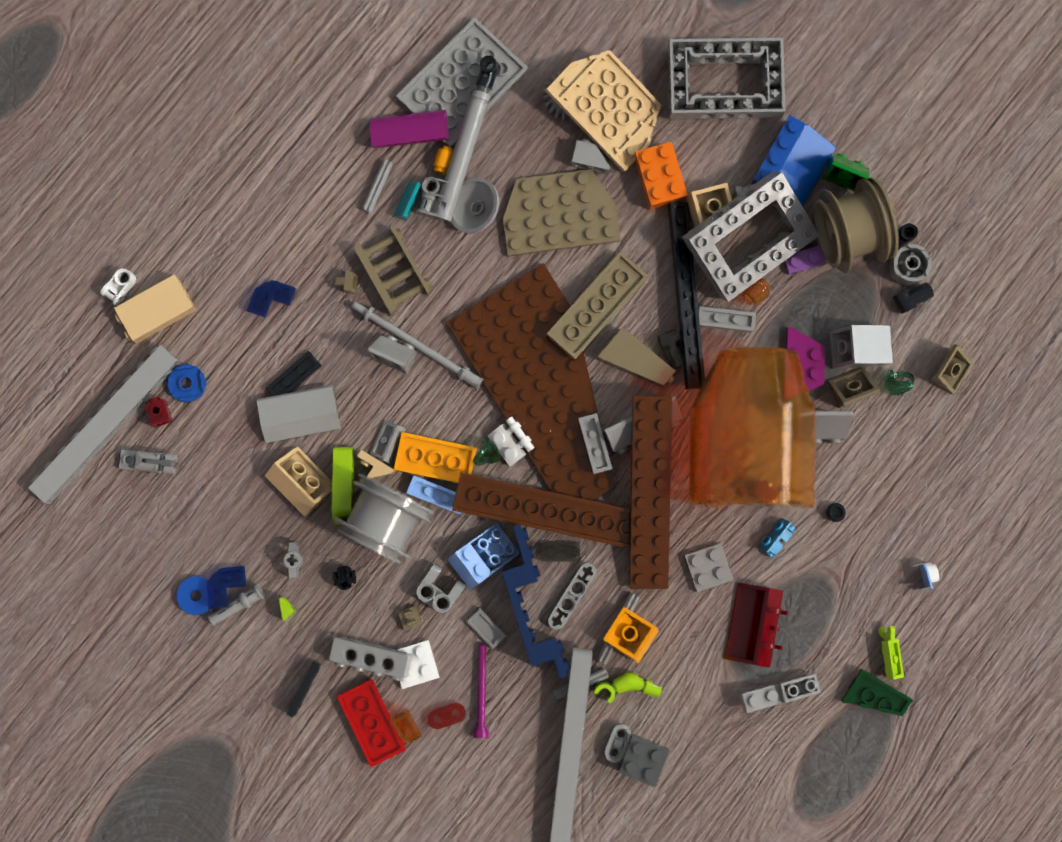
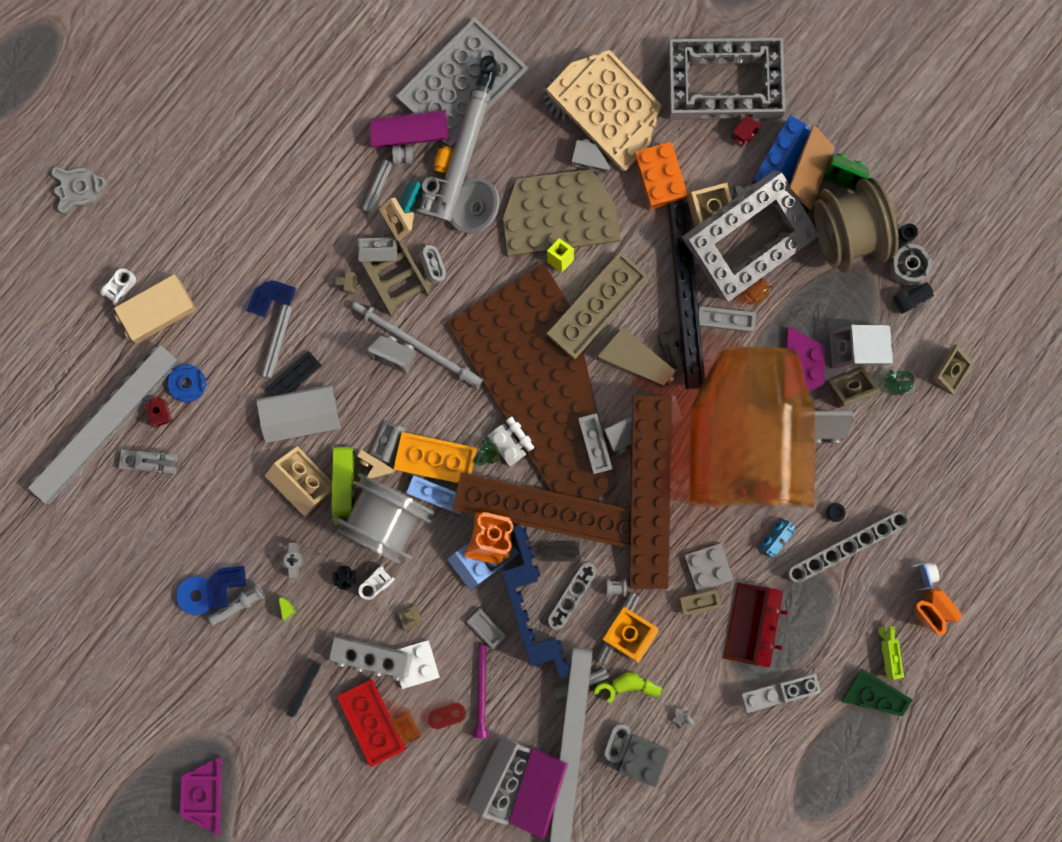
(77, 187): none -> light grey tile
(202, 796): none -> magenta wing
(276, 341): none -> light grey axle
(376, 583): none -> white piece
(377, 249): none -> light grey slope
(397, 220): none -> tan slope
(403, 155): none -> light grey wheel
(432, 264): none -> light grey plate
(436, 592): light grey piece -> none
(490, 538): none -> orange piece
(501, 781): none -> light grey slope
(538, 793): none -> magenta tile
(560, 255): none -> neon yellow brick
(616, 587): none -> light grey bush
(682, 718): none -> light grey piece
(700, 601): none -> dark tan plate
(745, 131): none -> dark red brick
(804, 260): medium lavender plate -> none
(811, 167): none -> medium nougat piece
(856, 546): none -> light grey beam
(936, 611): none -> orange piece

